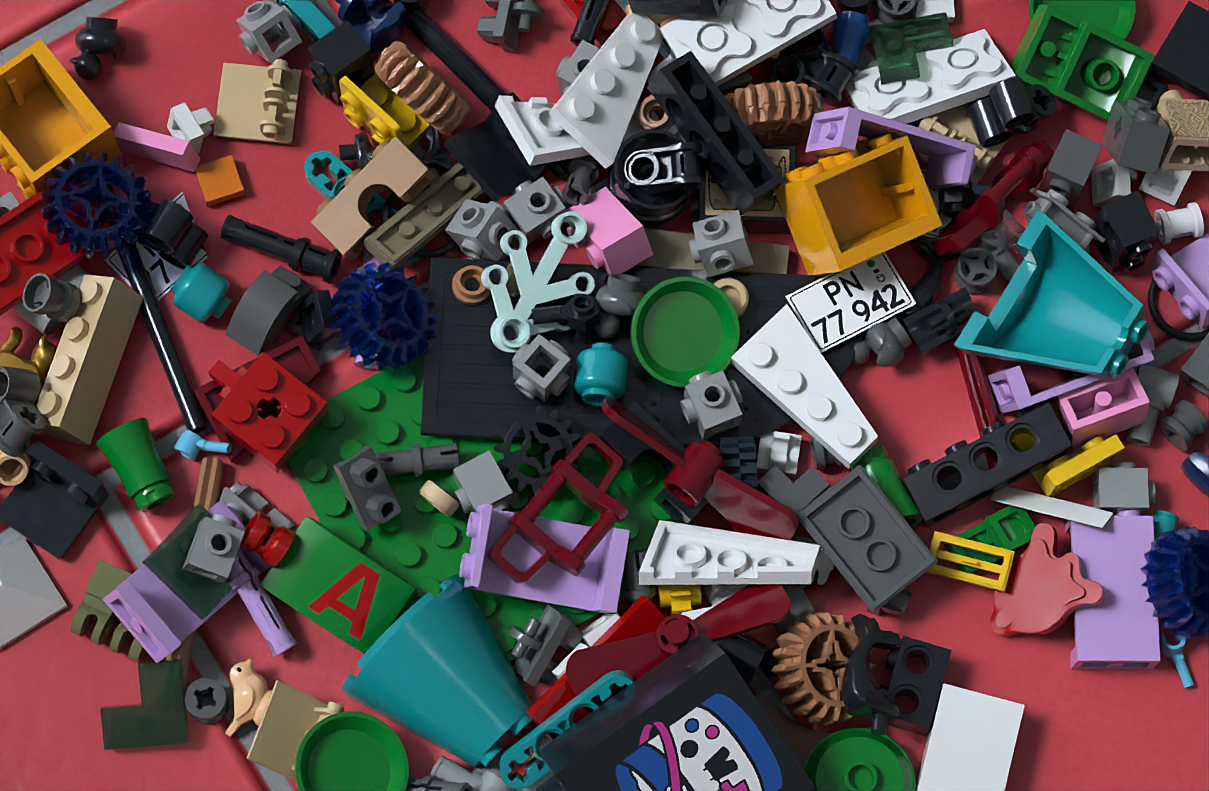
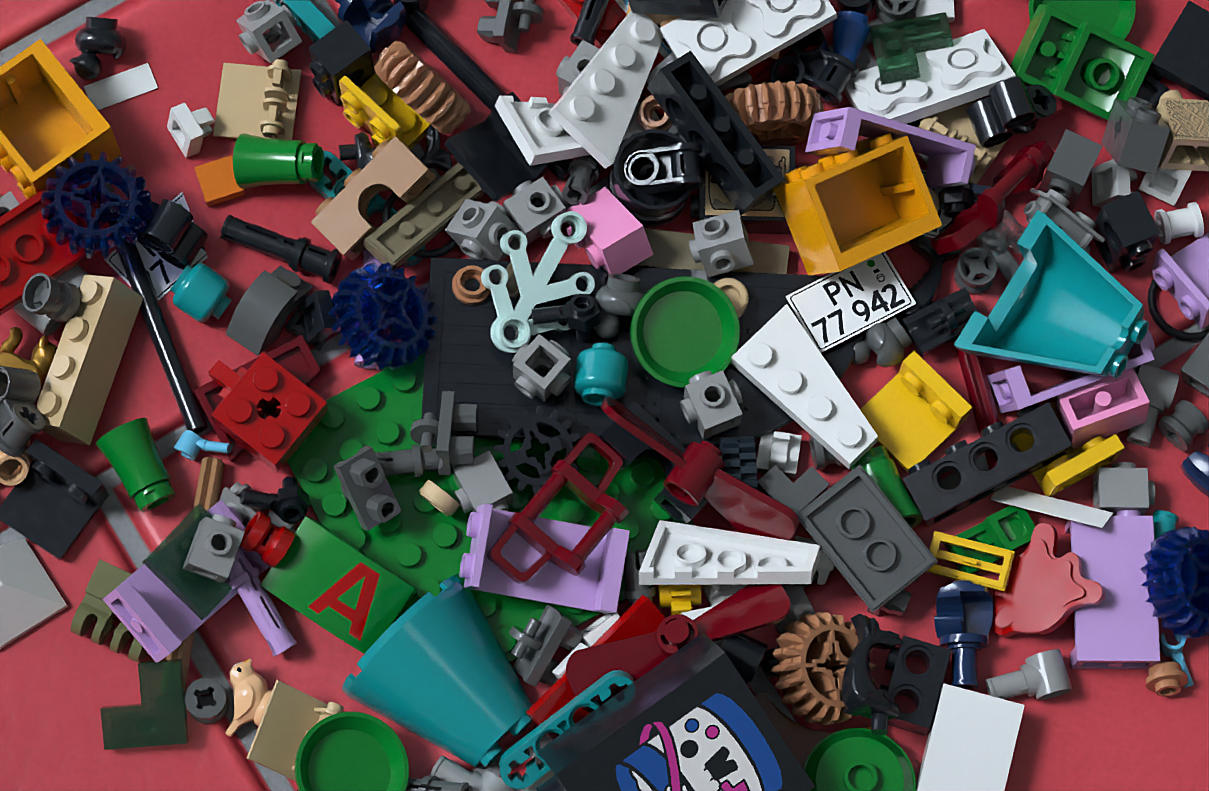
(121, 86): none -> white sticker
(156, 147): bright pink tile -> none
(275, 161): none -> green plant
(289, 503): none -> black piece
(449, 448): none -> dark grey hips
(915, 412): none -> yellow bracket
(963, 627): none -> dark blue piece
(1040, 676): none -> light grey pin
(1166, 679): none -> nougat plate

